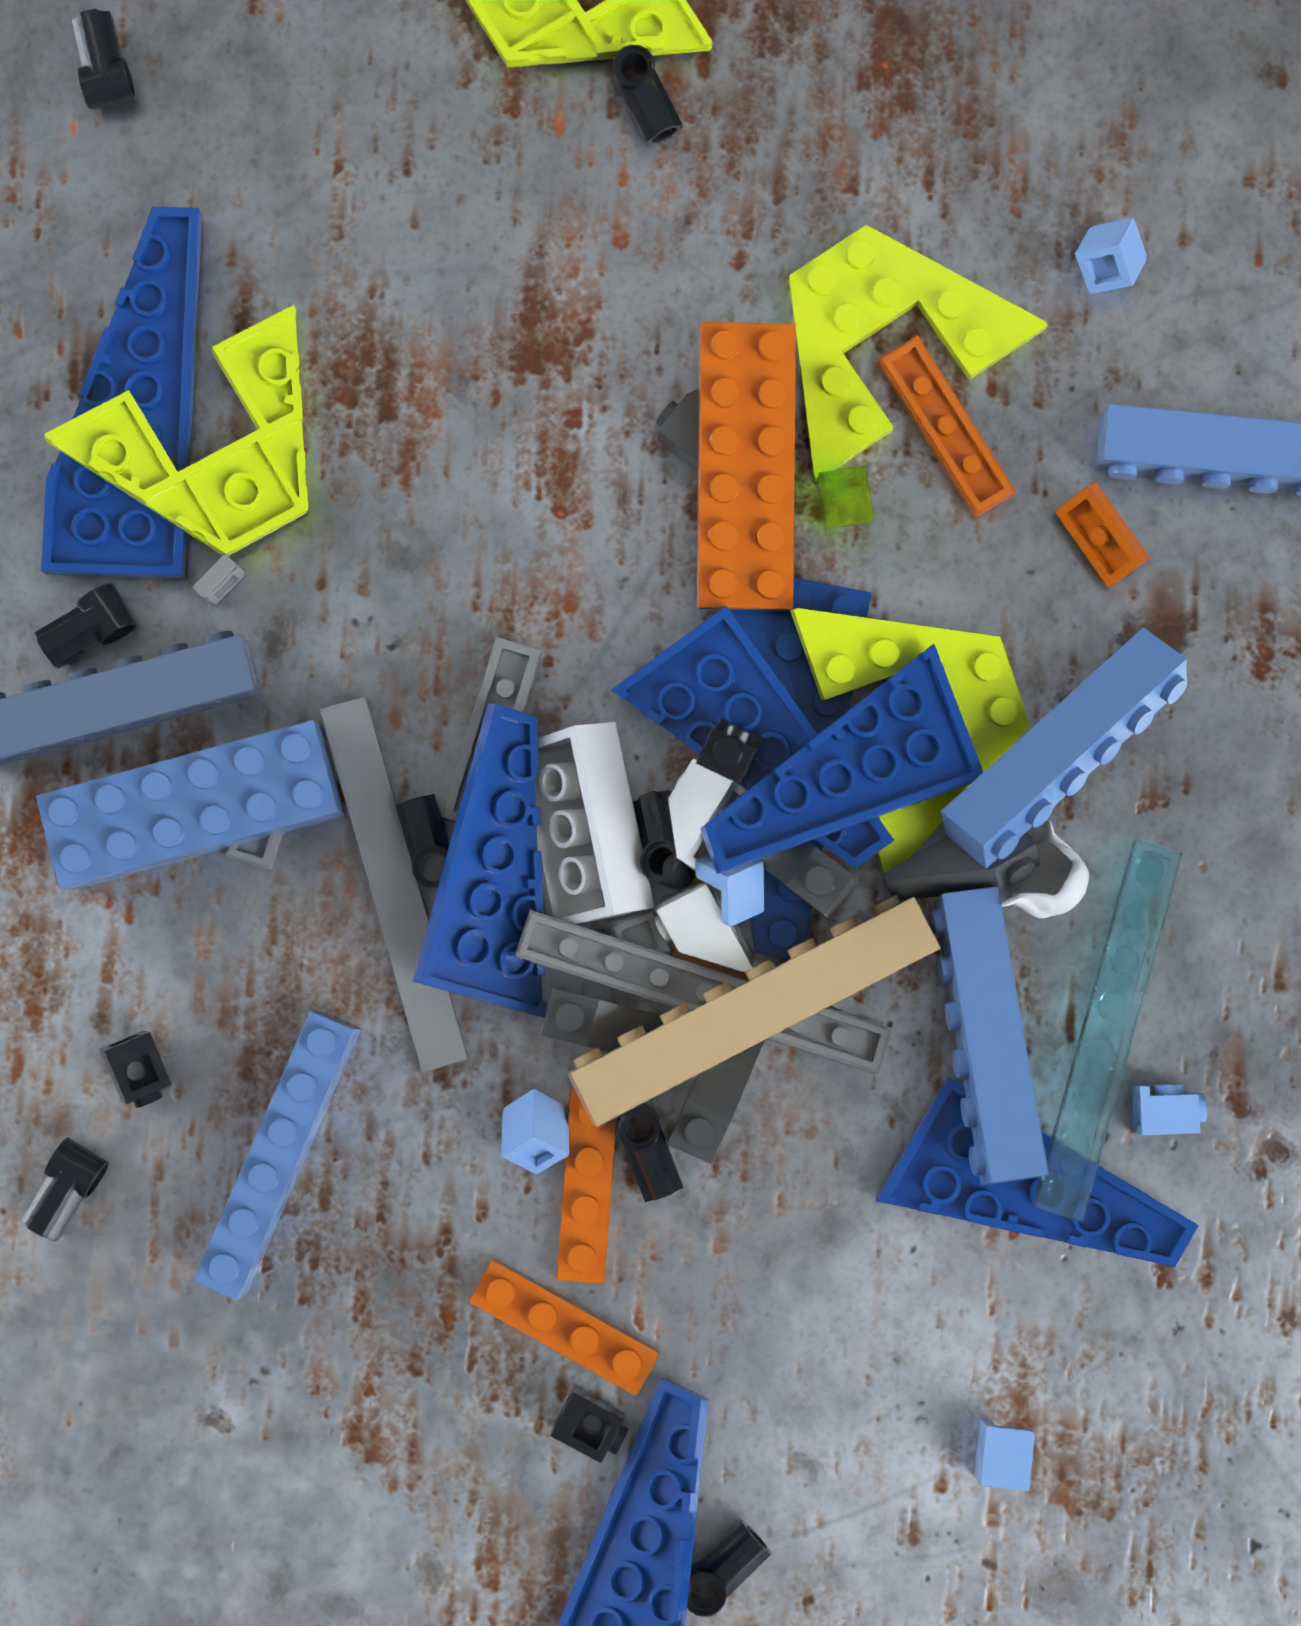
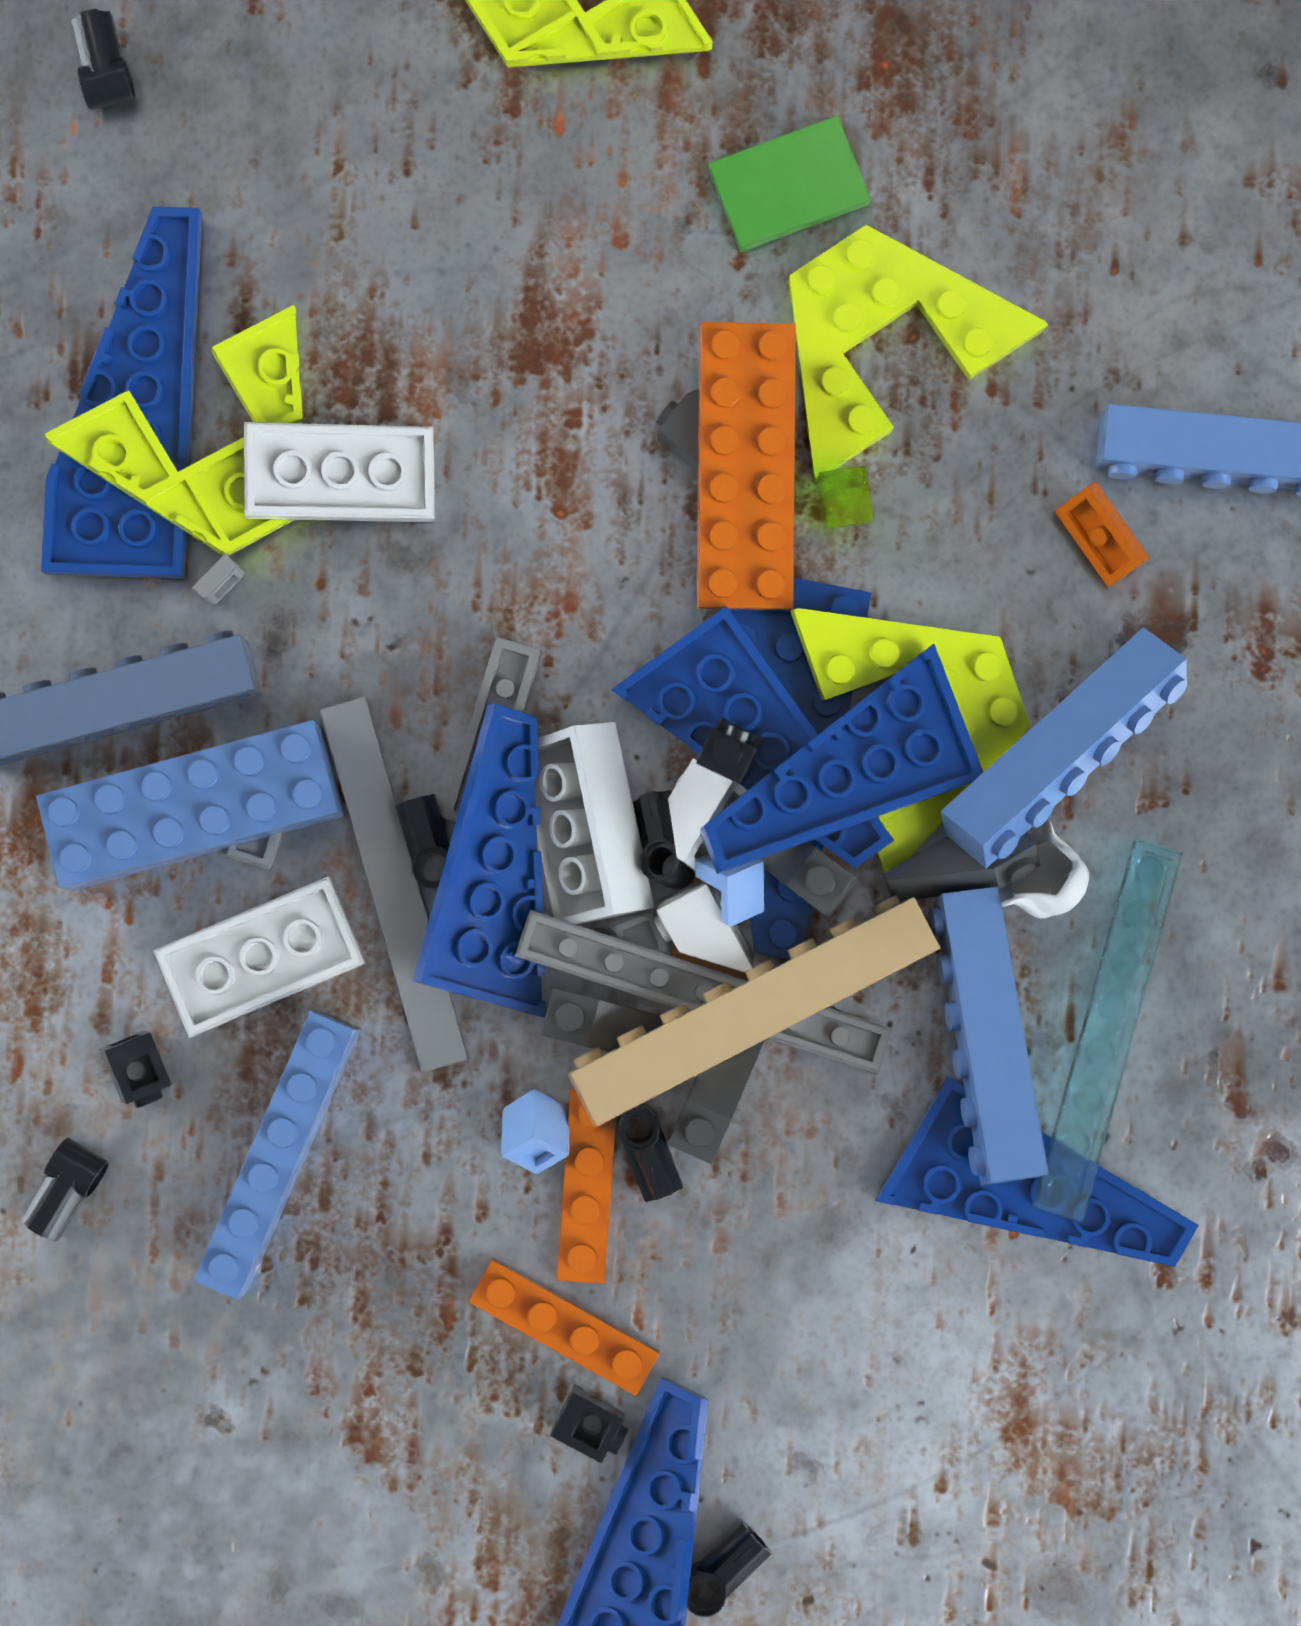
(97, 620): black piece -> none
(259, 957): none -> white tile
(338, 472): none -> white tile
(645, 97): black piece -> none
(789, 184): none -> bright green tile
(946, 427): orange tile -> none
(1004, 1456): light blue panel -> none
(1111, 256): light blue panel -> none
(1166, 1110): light blue brick -> none

